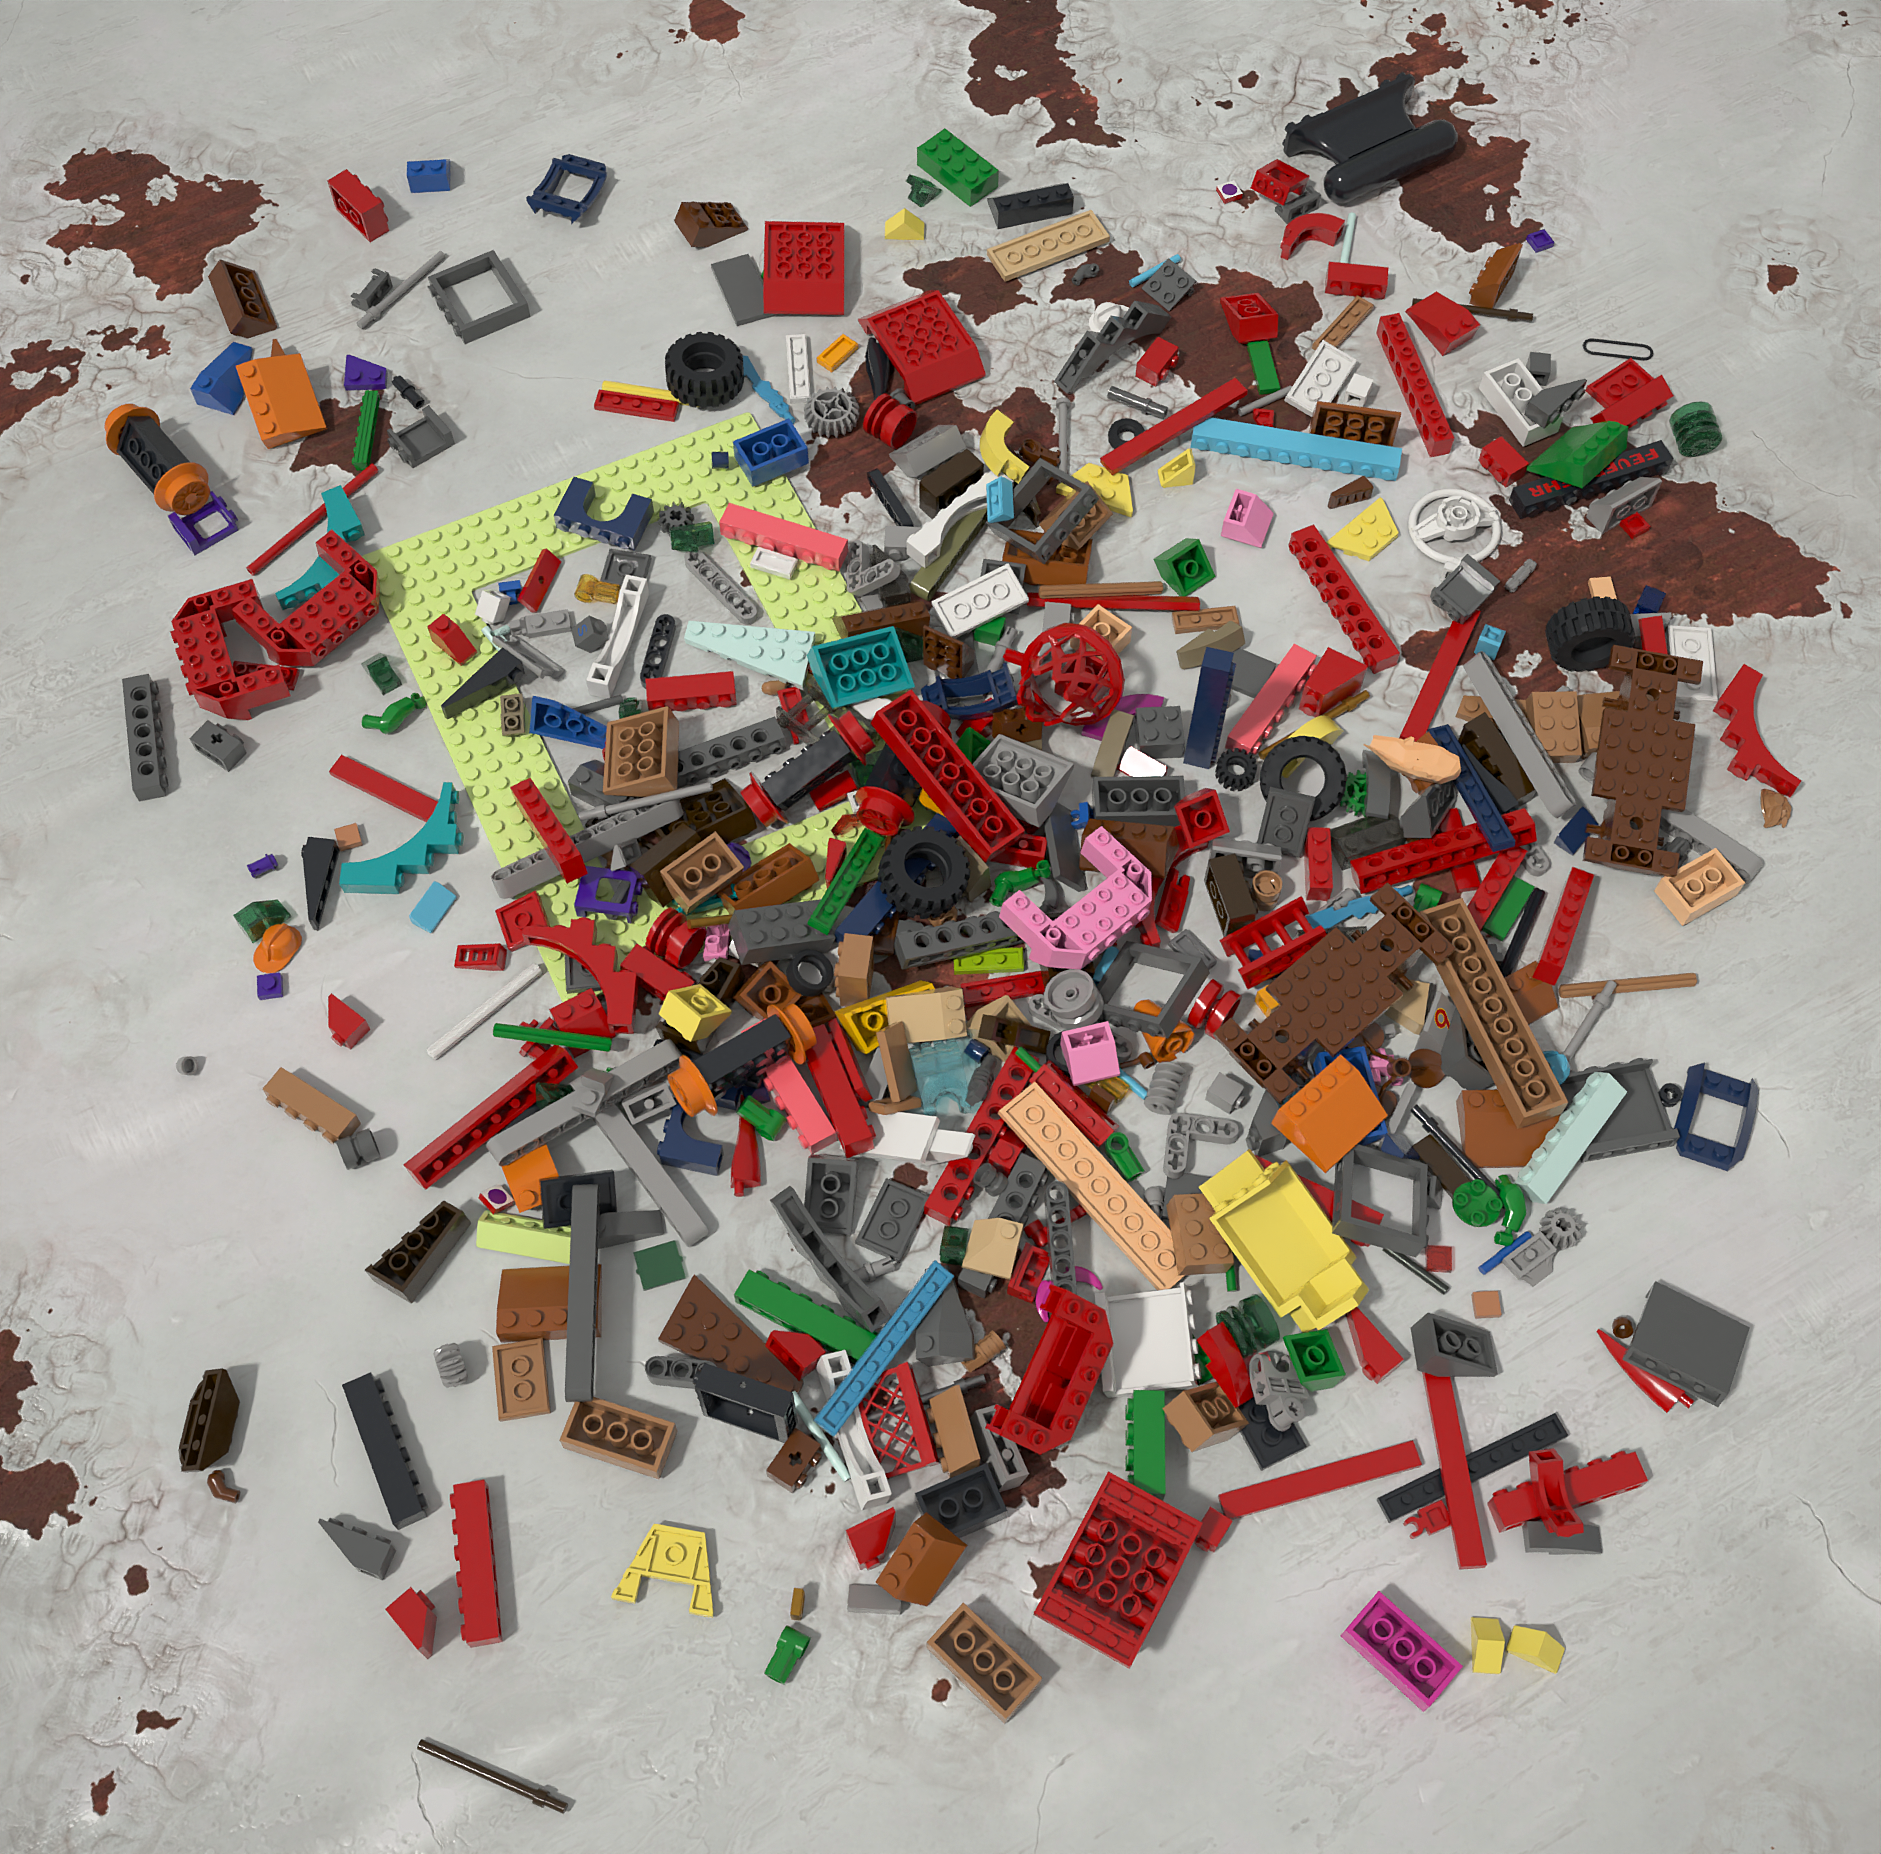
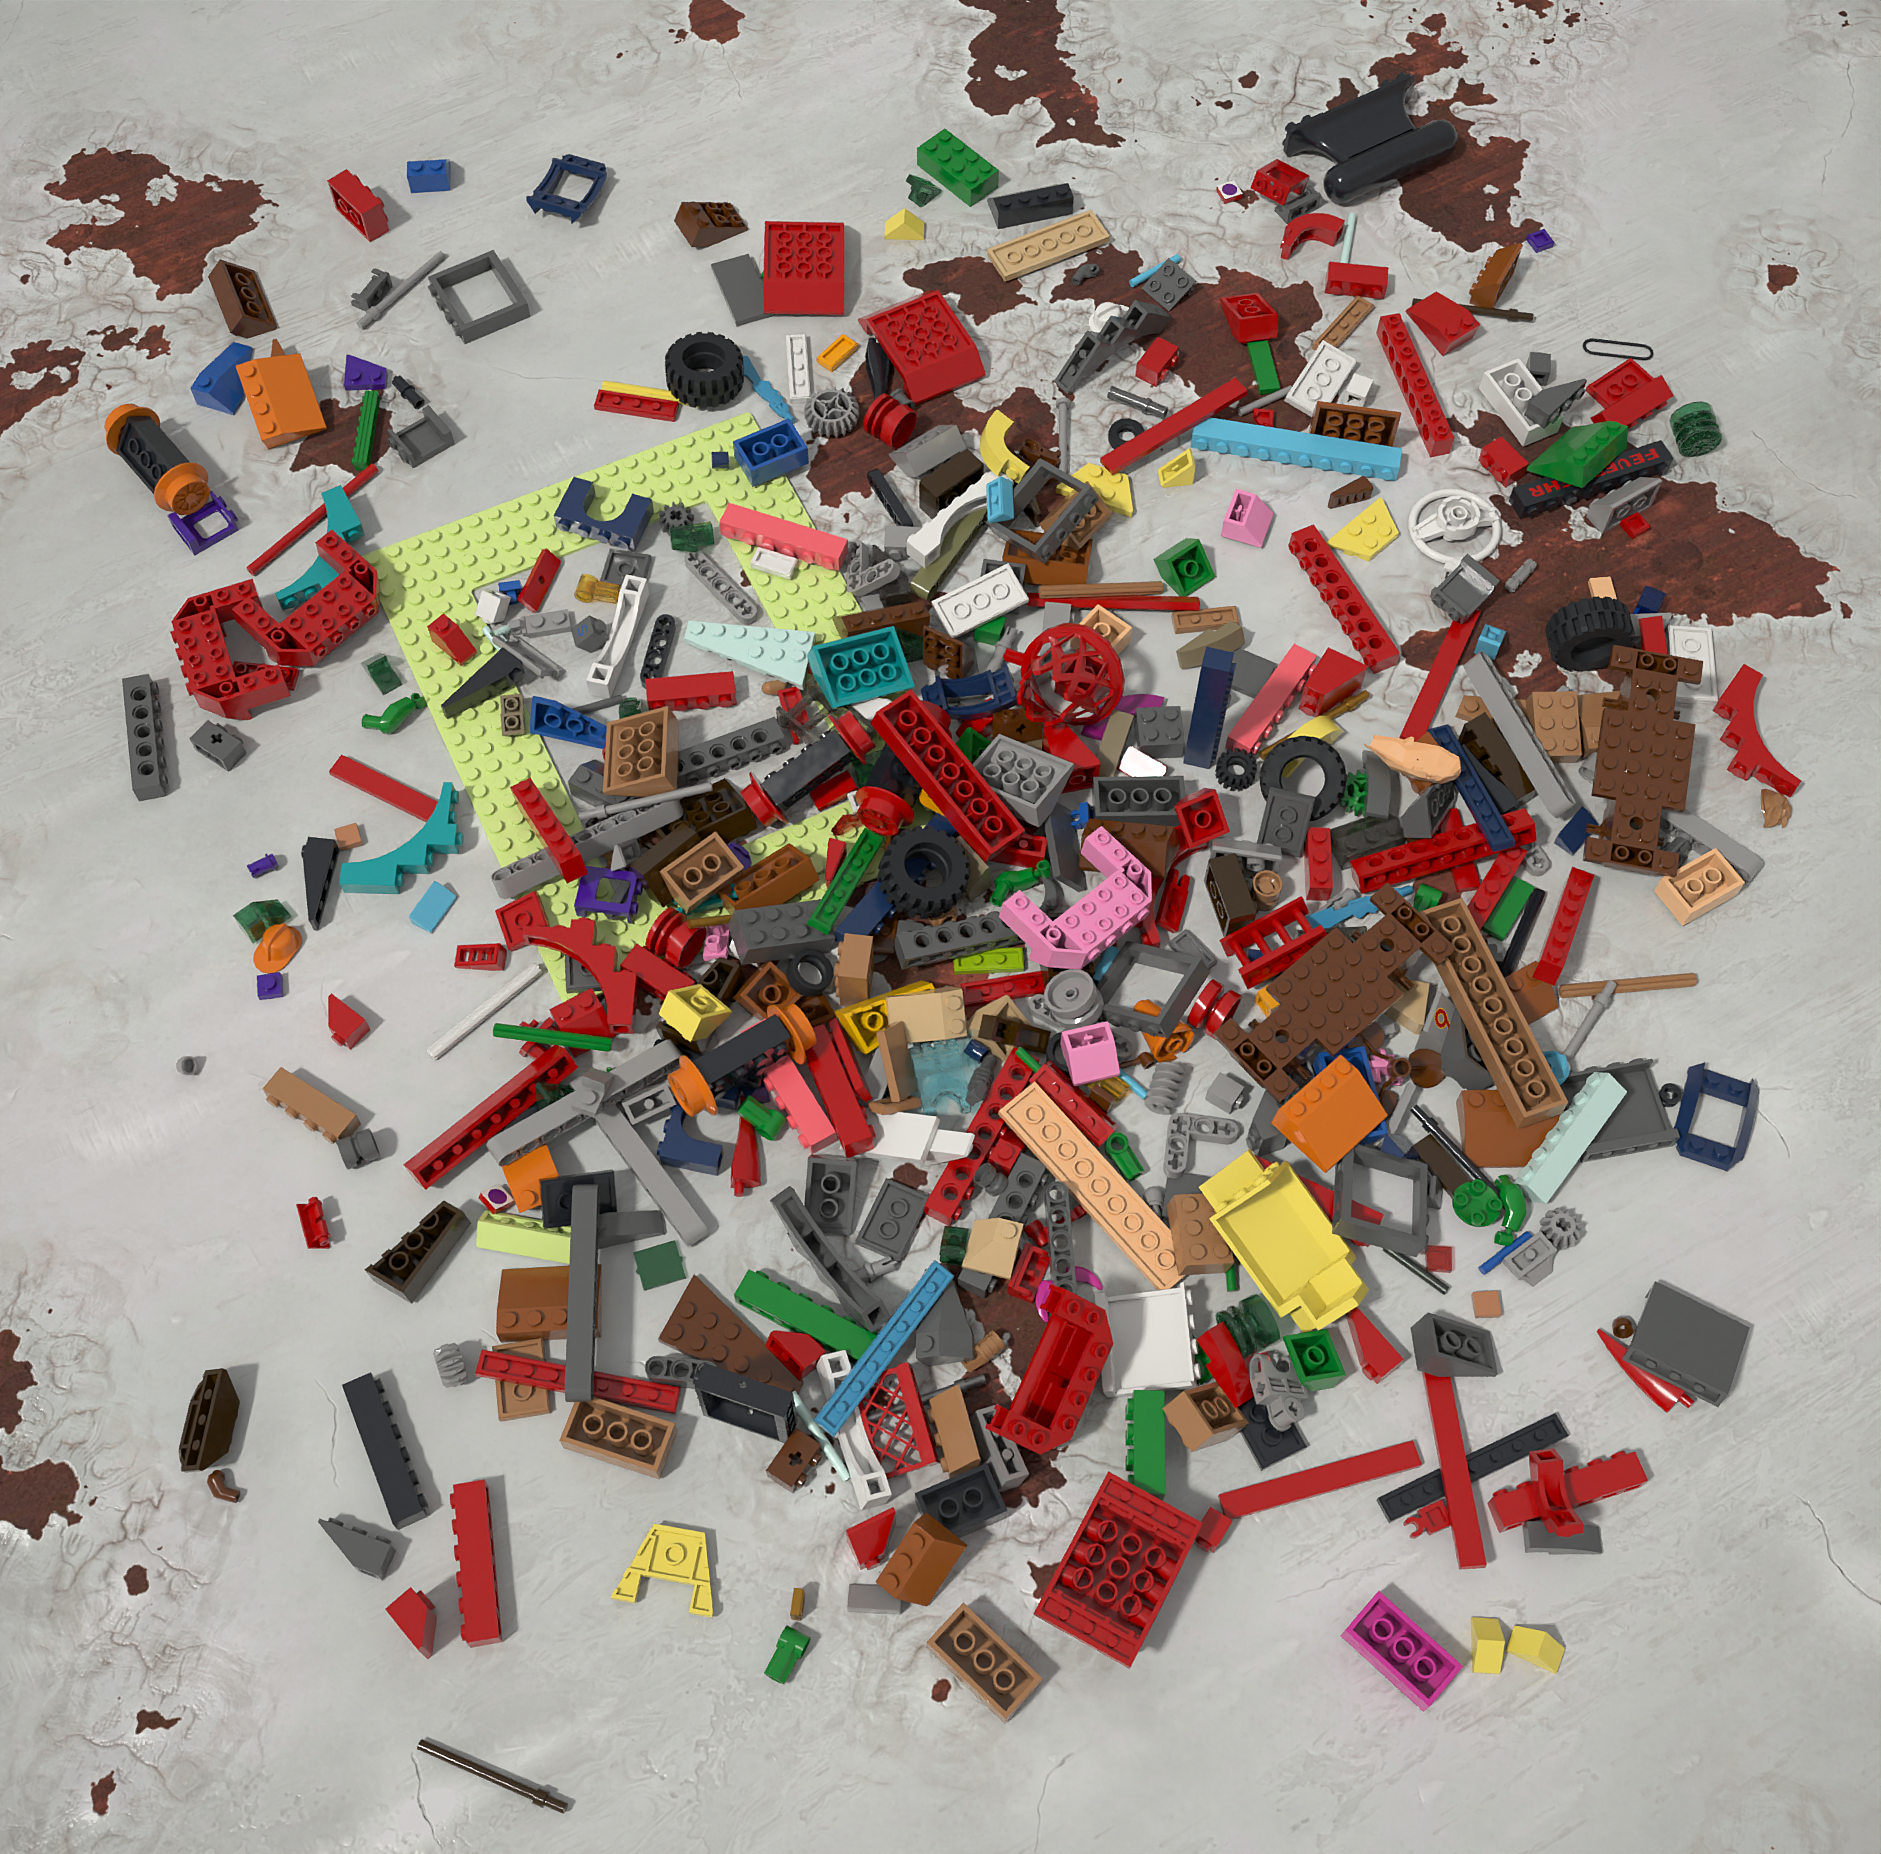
(313, 1225): none -> red hinge
(552, 1377): none -> red tile
(1065, 744): none -> red slope

